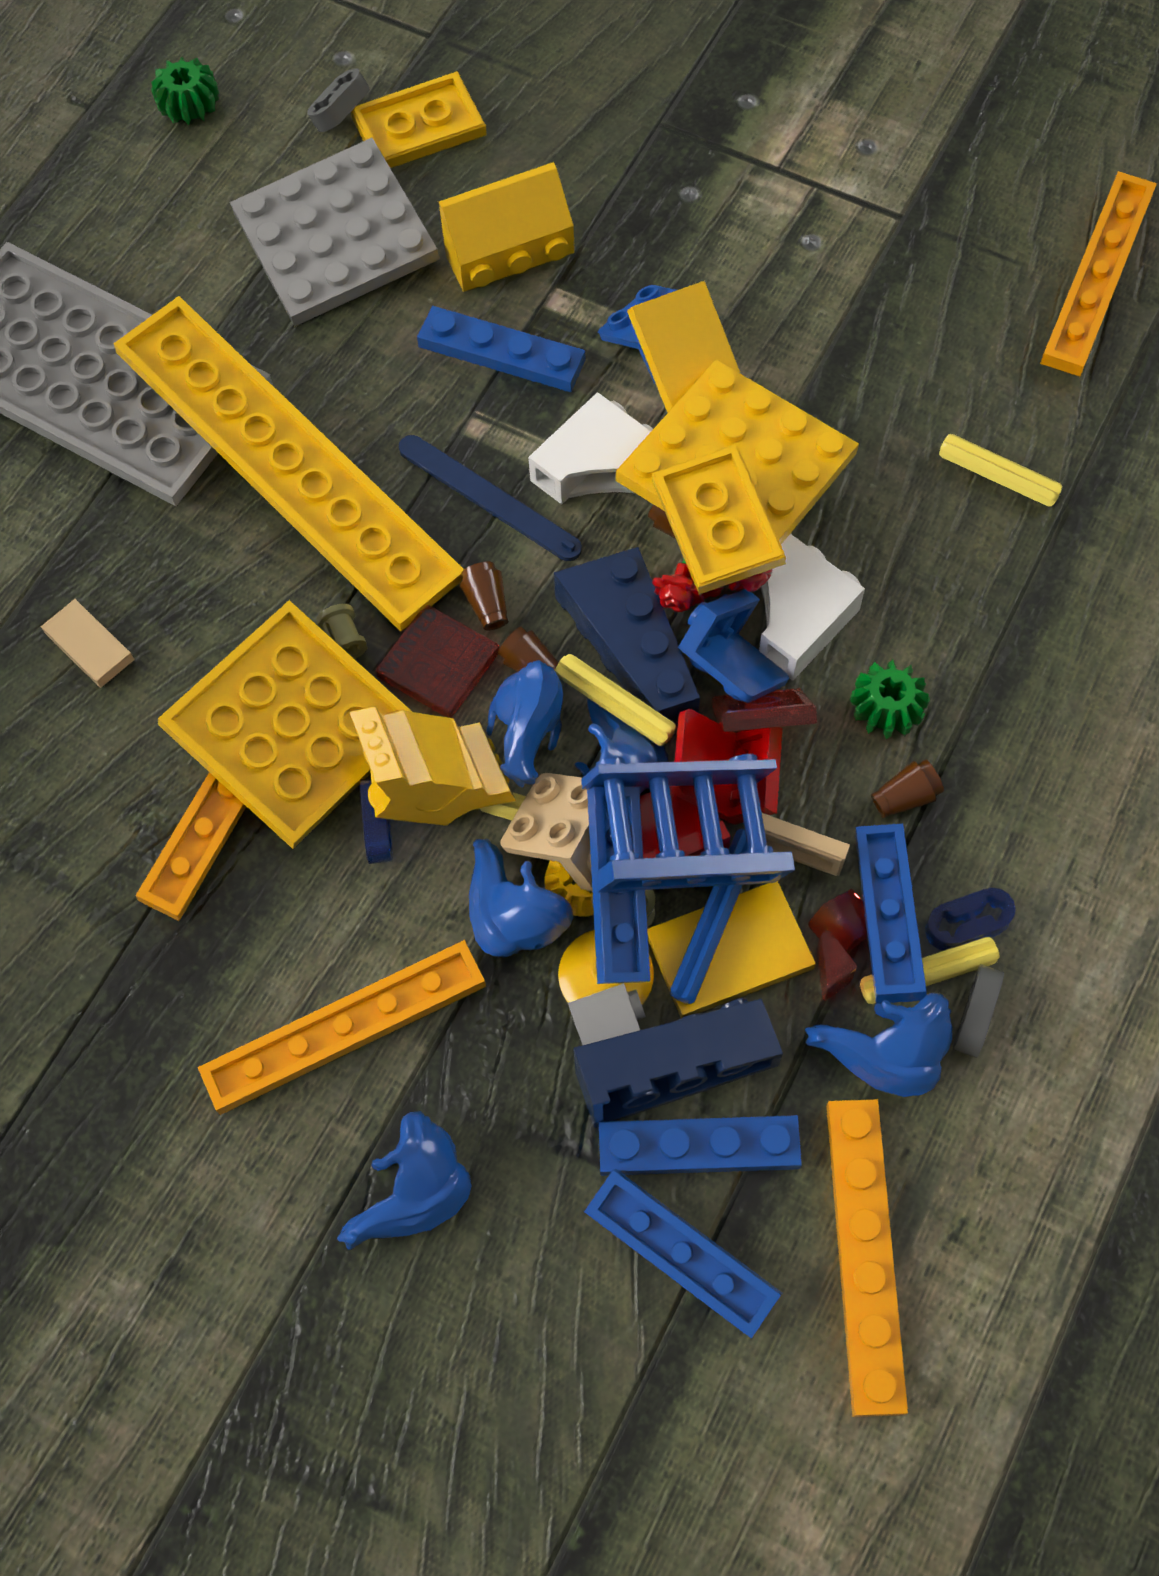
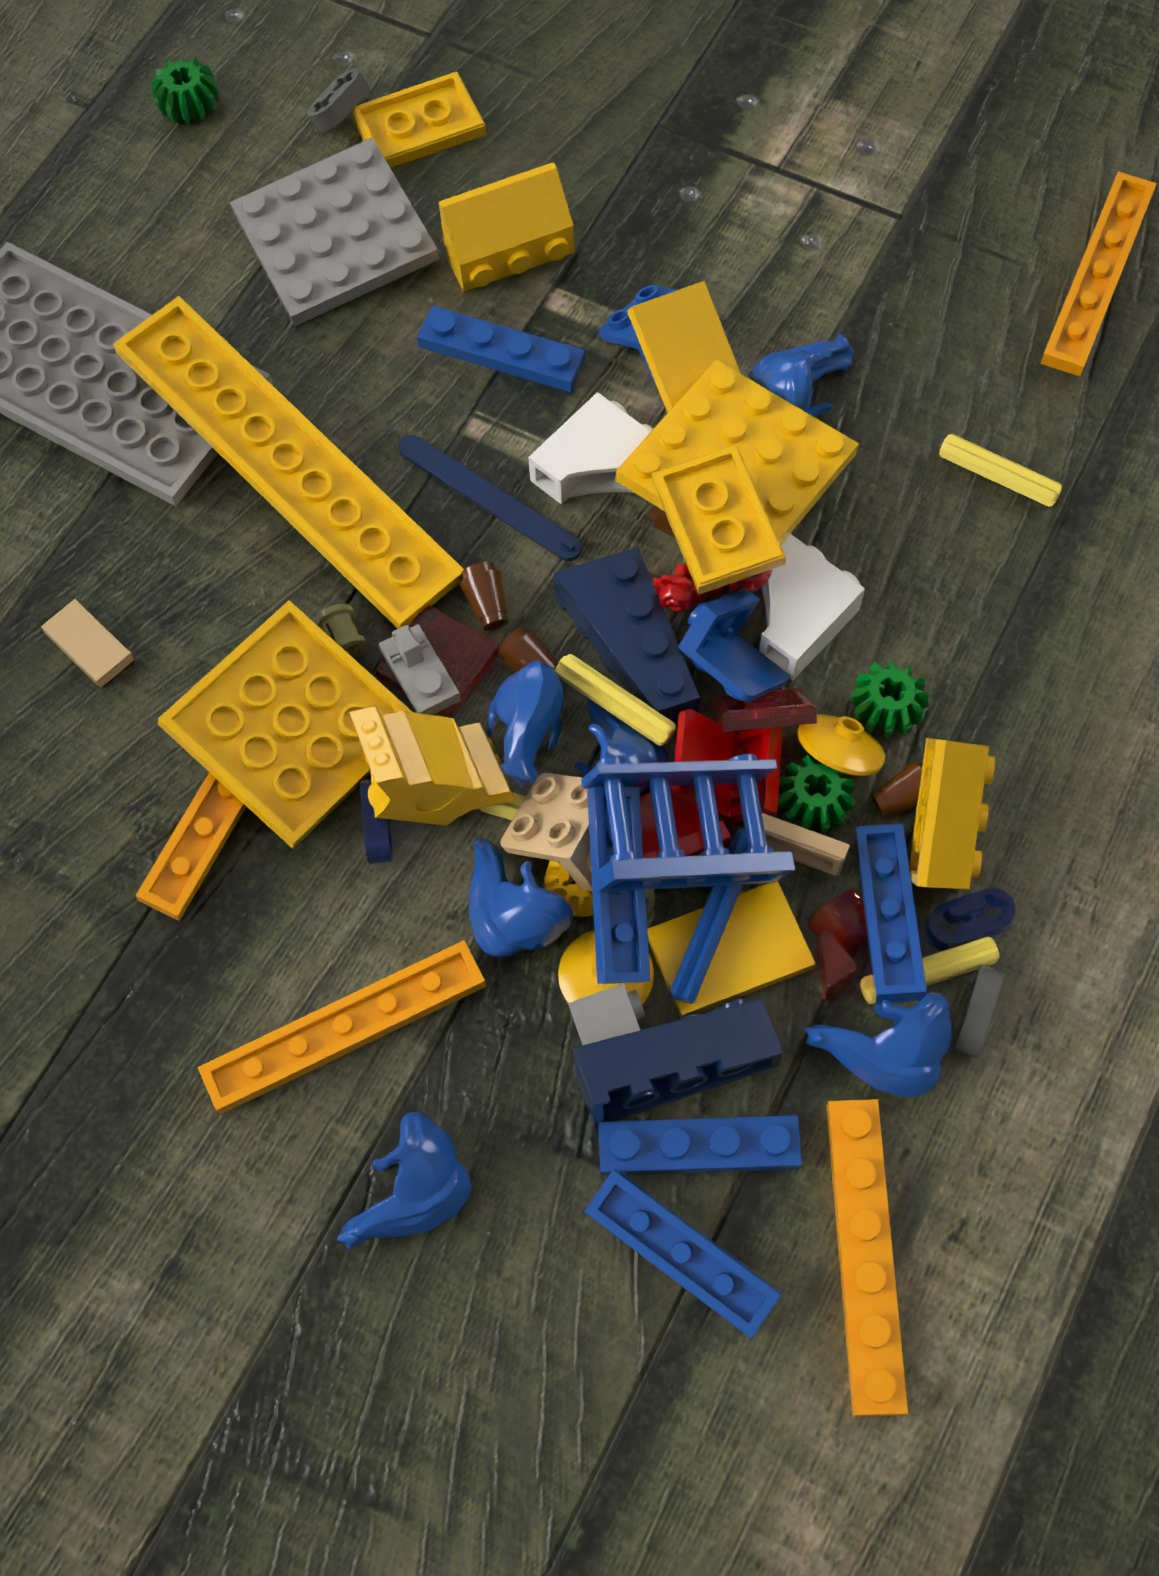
(419, 670): none -> light grey hinge
(794, 371): none -> blue piece
(815, 809): none -> green gear
(842, 745): none -> yellow dish
(950, 814): none -> yellow slope

